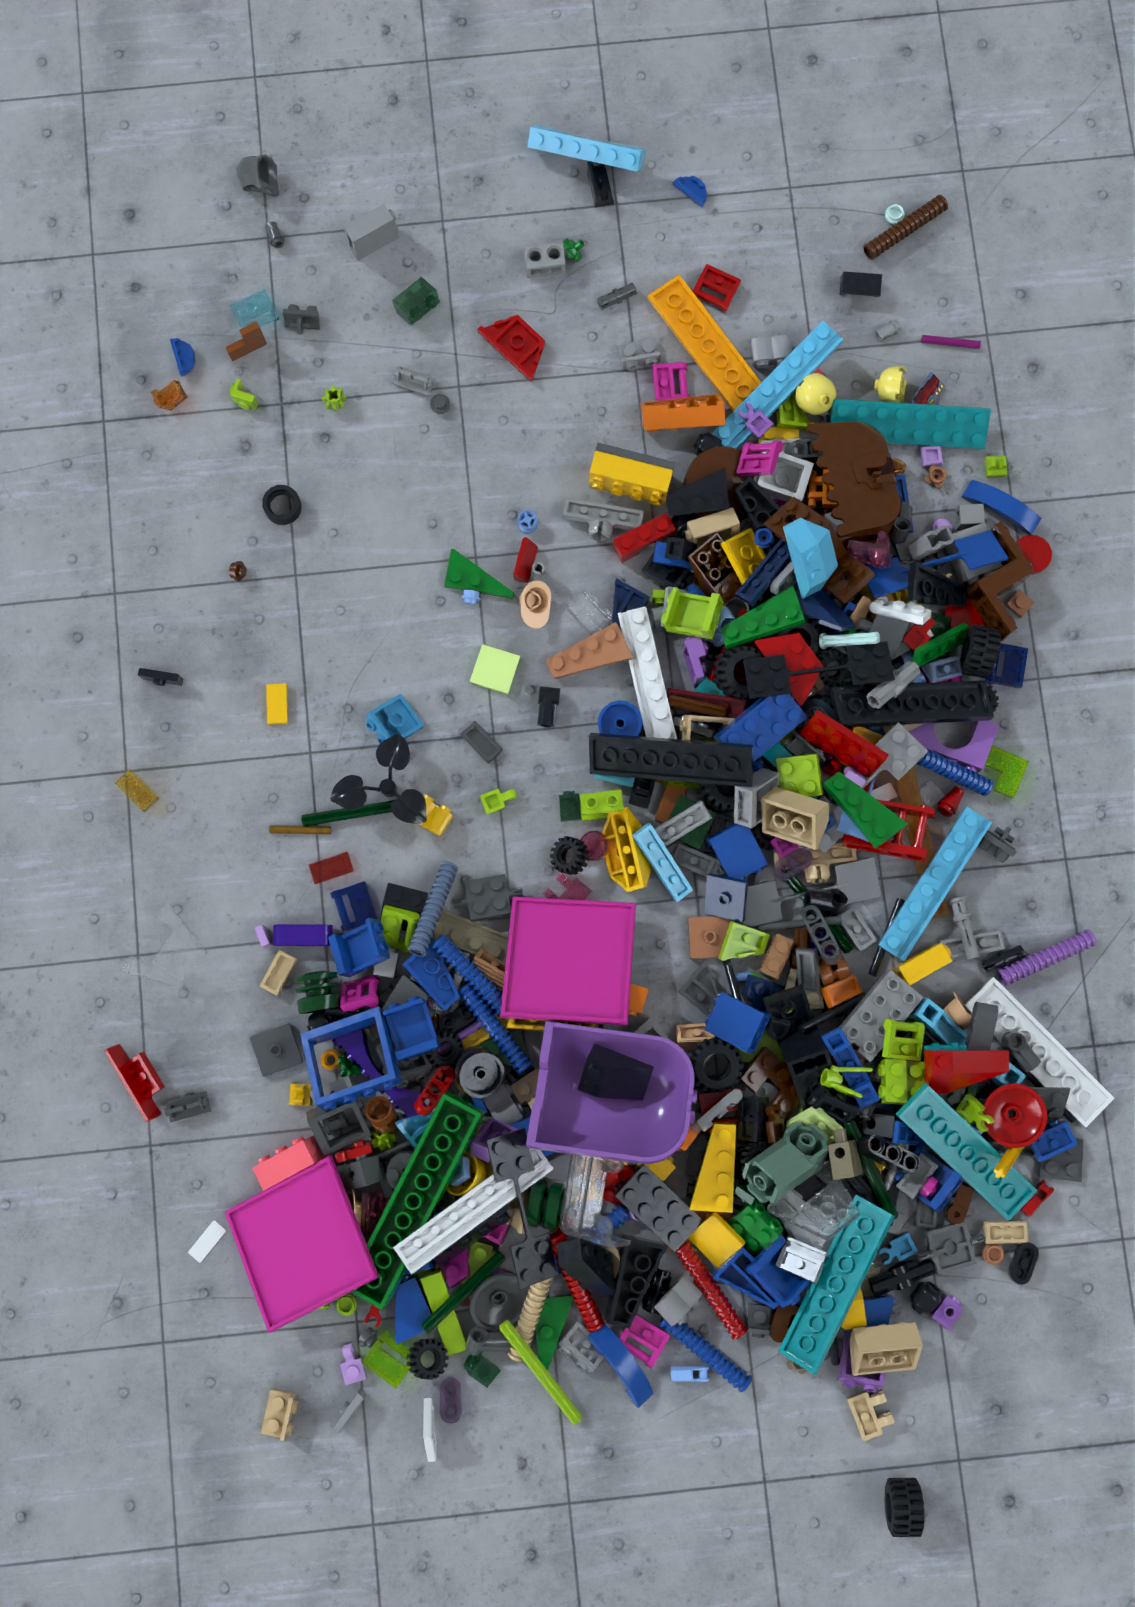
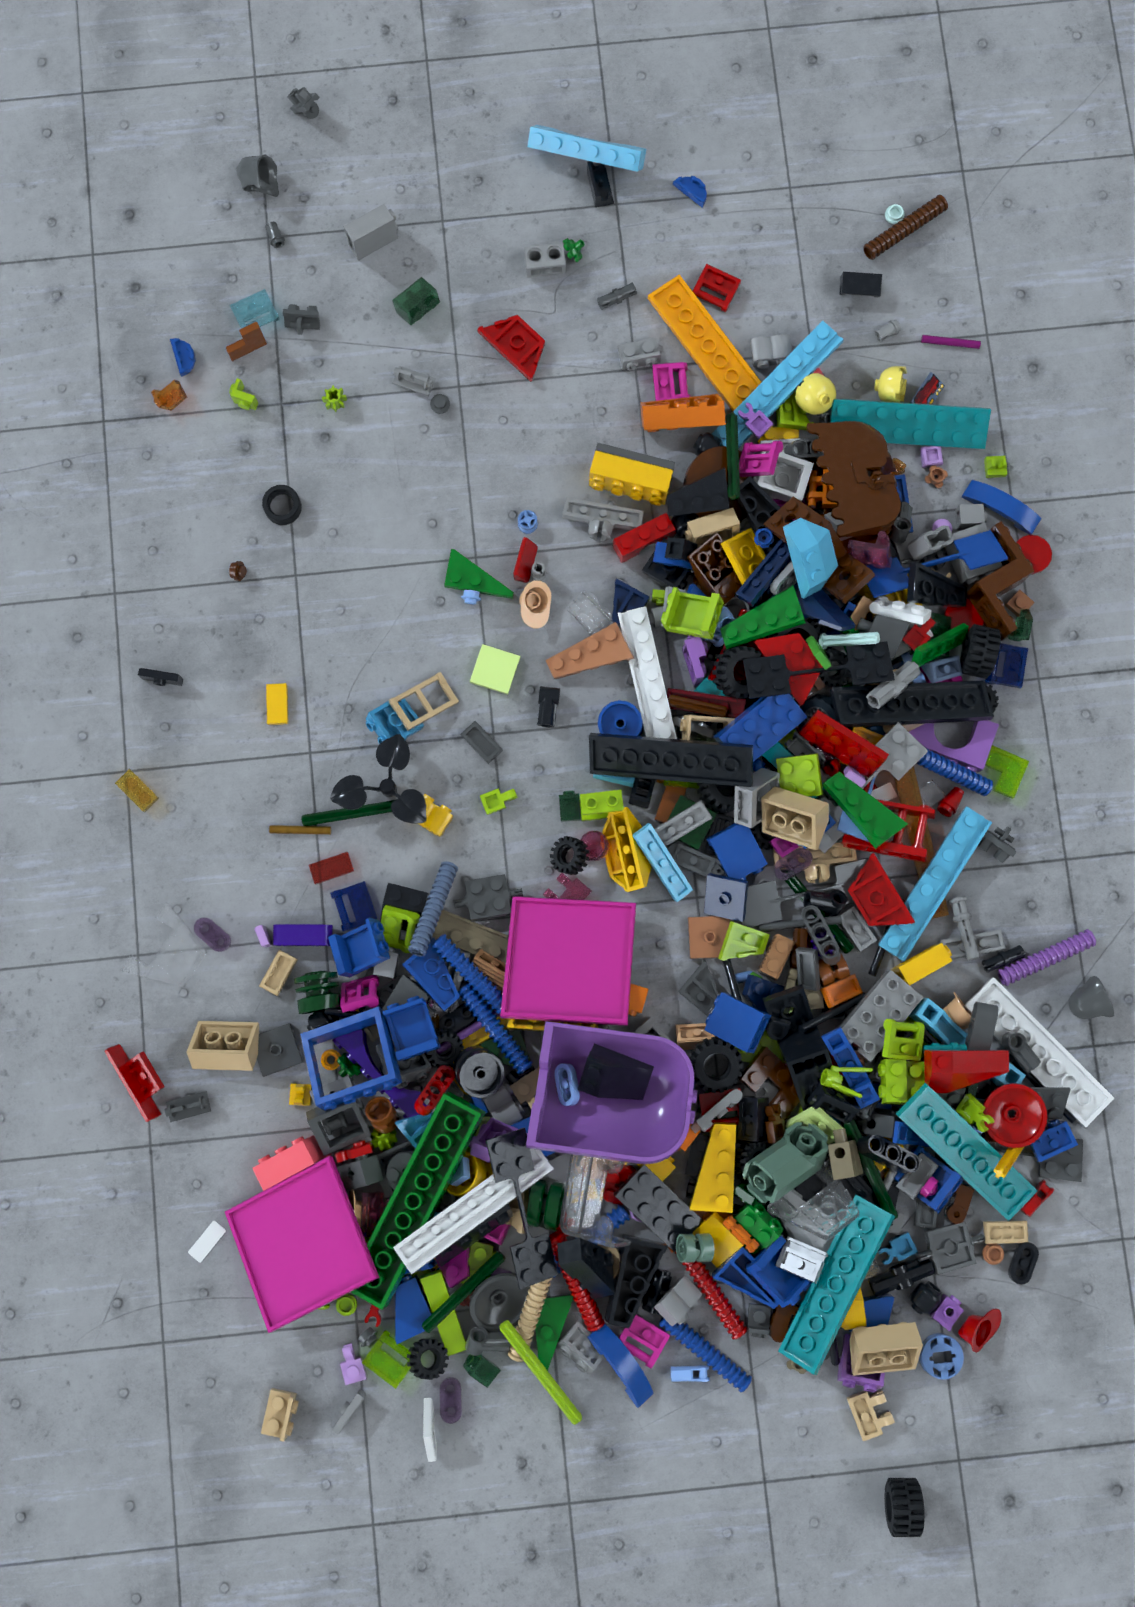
(212, 935): none -> clear purple plate
(224, 1045): none -> tan slope
(304, 102): none -> dark grey hips
(417, 690): none -> tan window
(567, 1084): none -> light blue plate
(695, 1248): none -> sand green wheel
(732, 456): none -> dark green axle
(740, 1234): none -> orange axle
(818, 652): none -> bright green tile
(878, 897): none -> red wing
(940, 1346): none -> medium blue piece
(980, 1329): none -> red piece
(1024, 626): none -> clear green bracket
(1091, 1000): none -> dark grey piece

